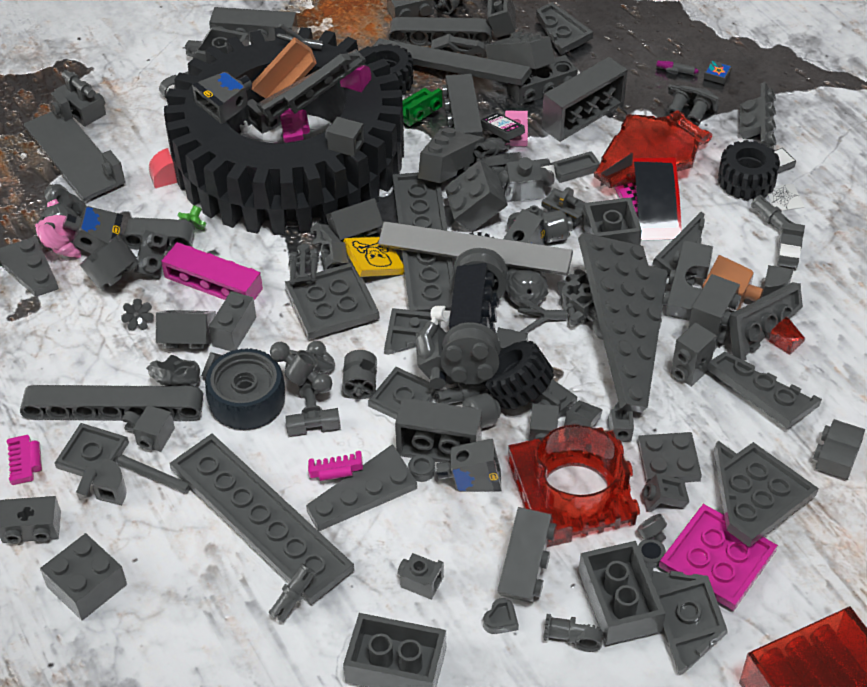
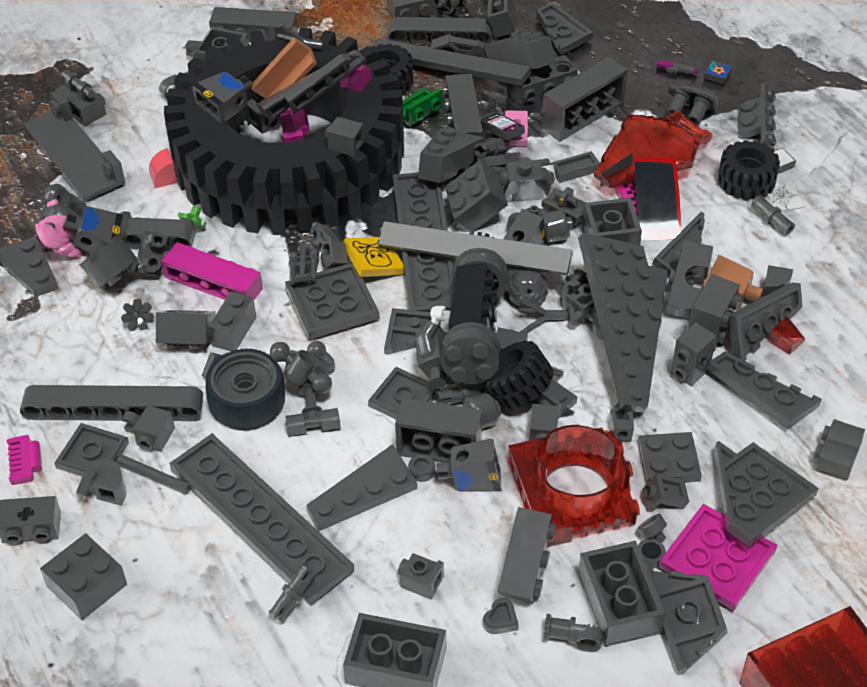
(175, 372): dark grey hair -> none
(336, 469): dark pink piece -> none
(355, 220): dark grey brick -> none
(359, 374): dark grey wheel -> none
(583, 414): dark grey bracket -> none
(790, 244): dark grey leg -> none

